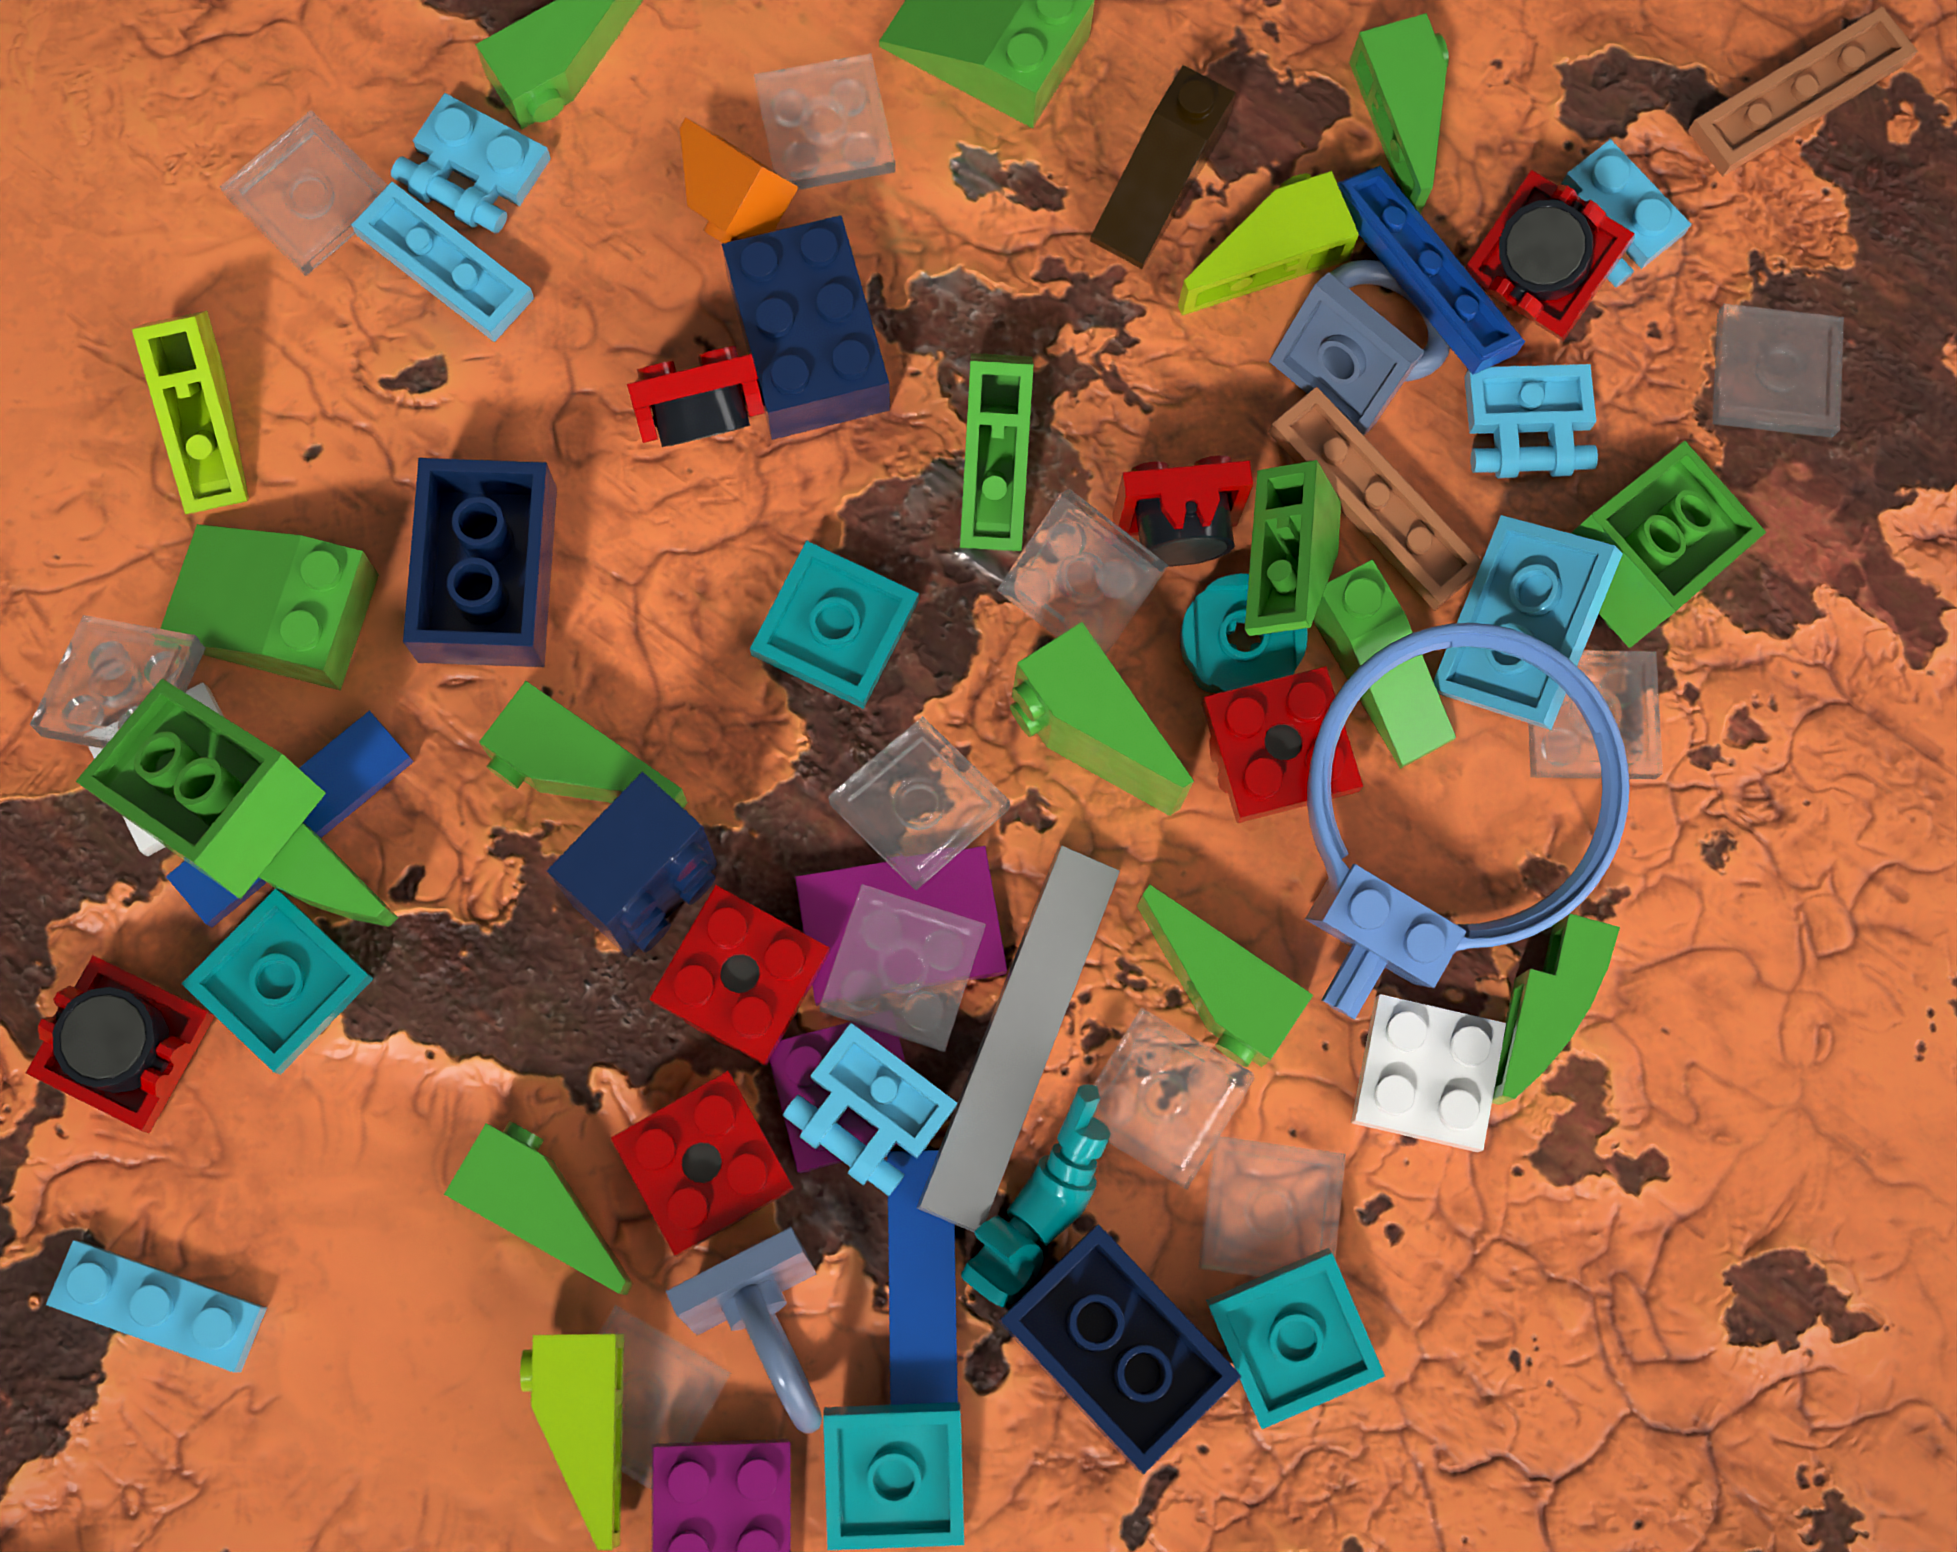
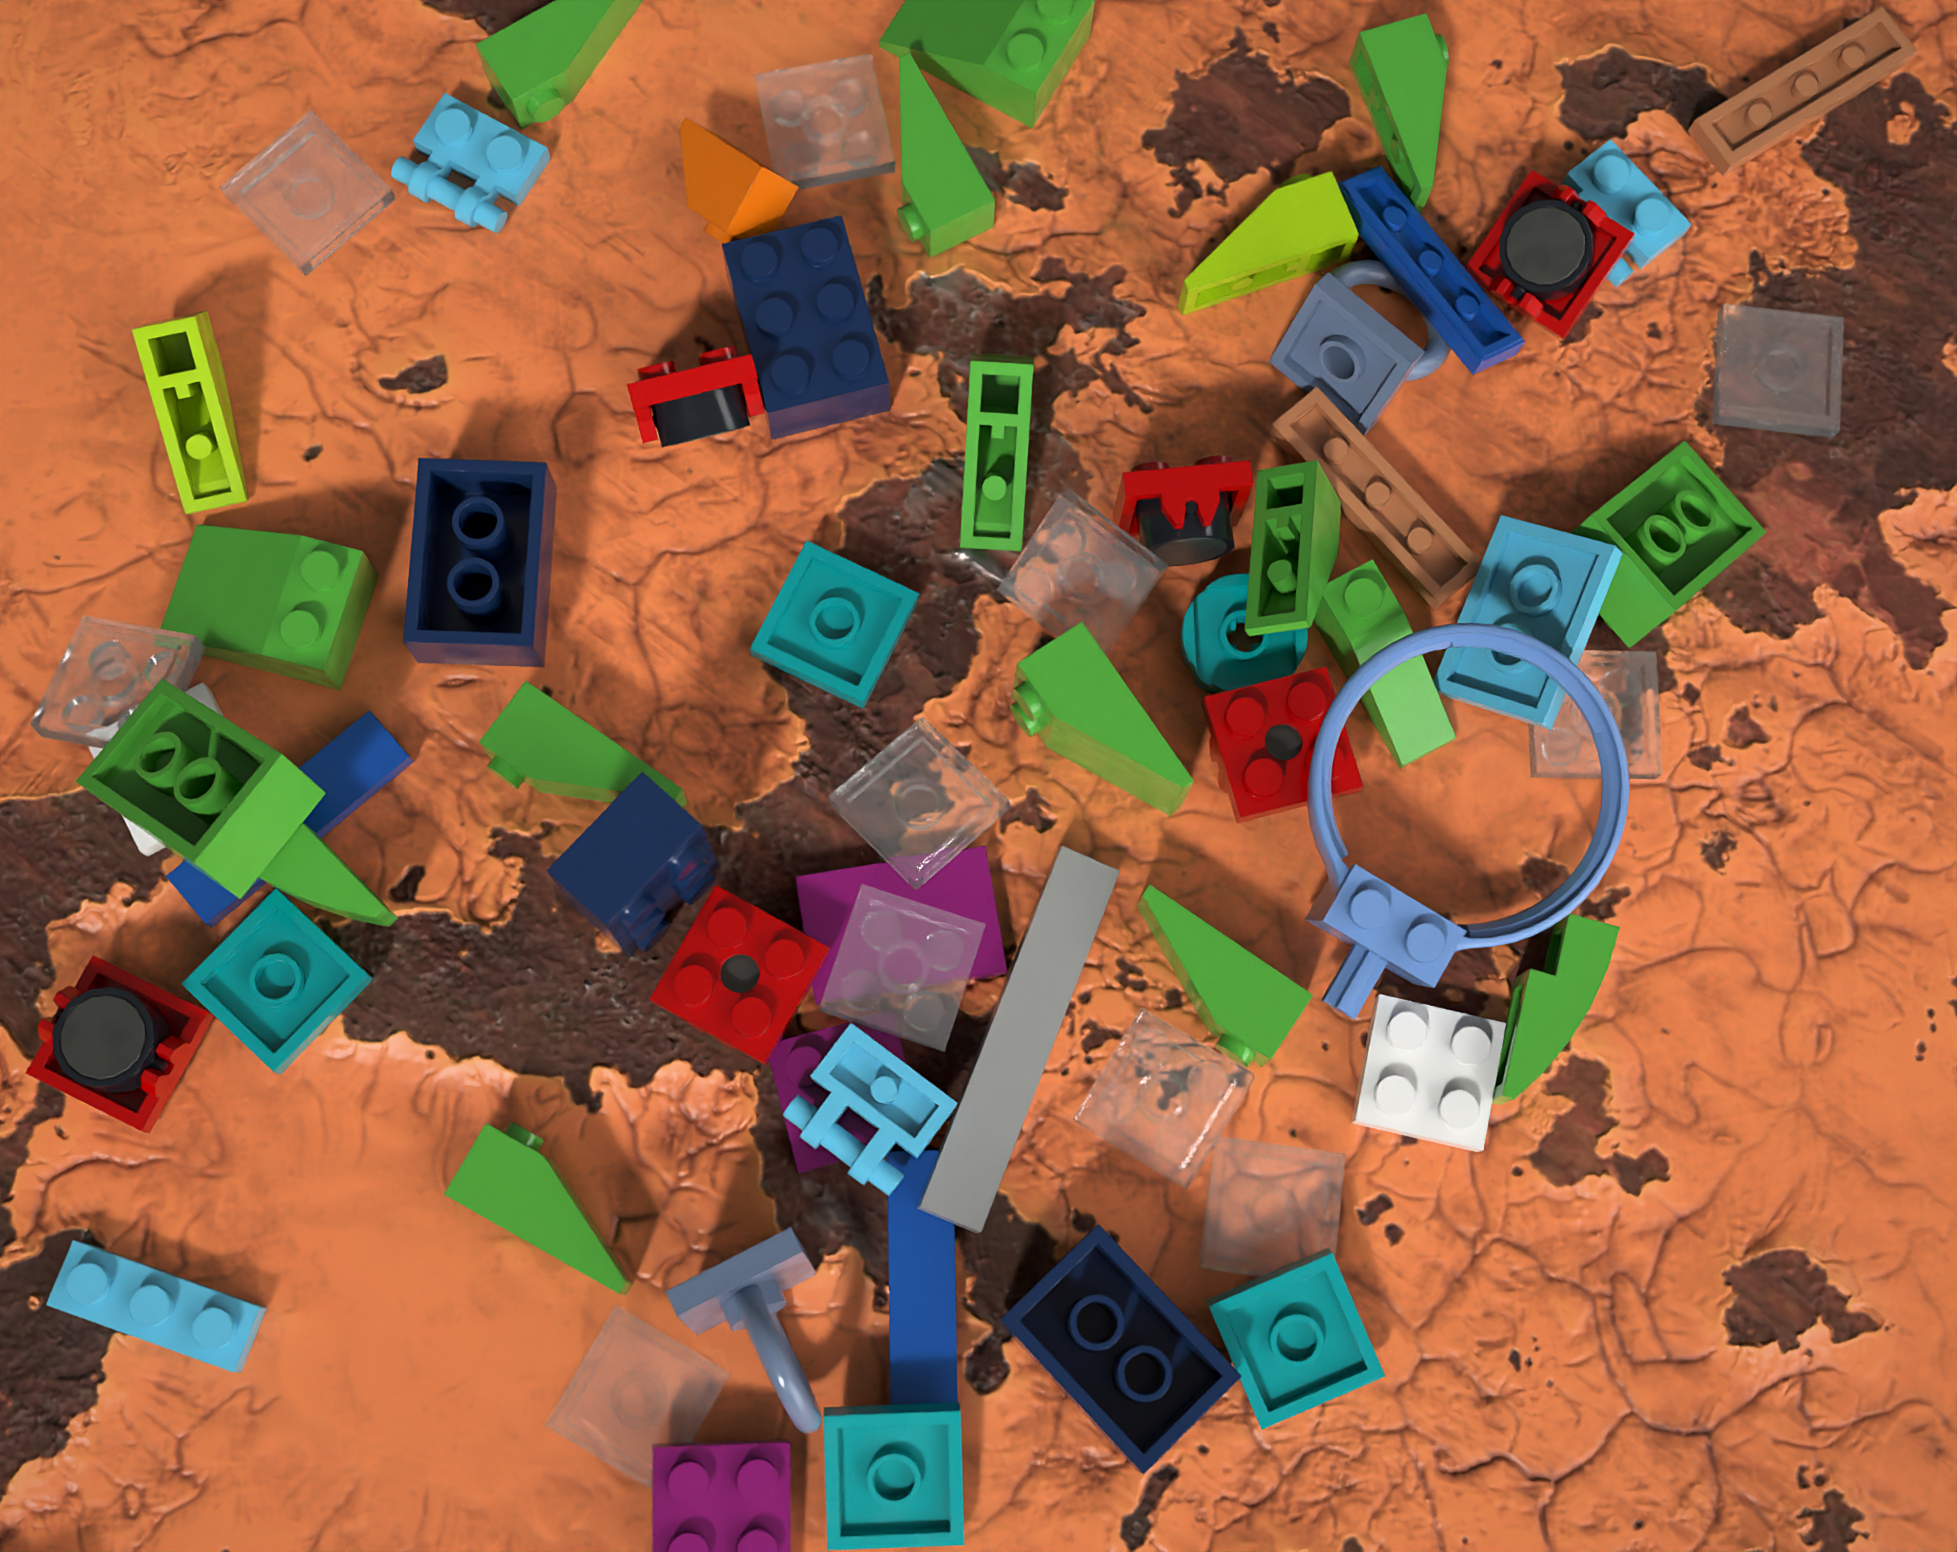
(443, 261): medium azure plate -> none
(580, 1411): lime slope -> none
(702, 1163): red piece -> none
(939, 182): none -> bright green slope
(1043, 1208): teal piece -> none
(1164, 166): dark brown slope -> none
(1531, 400): medium azure plate -> none

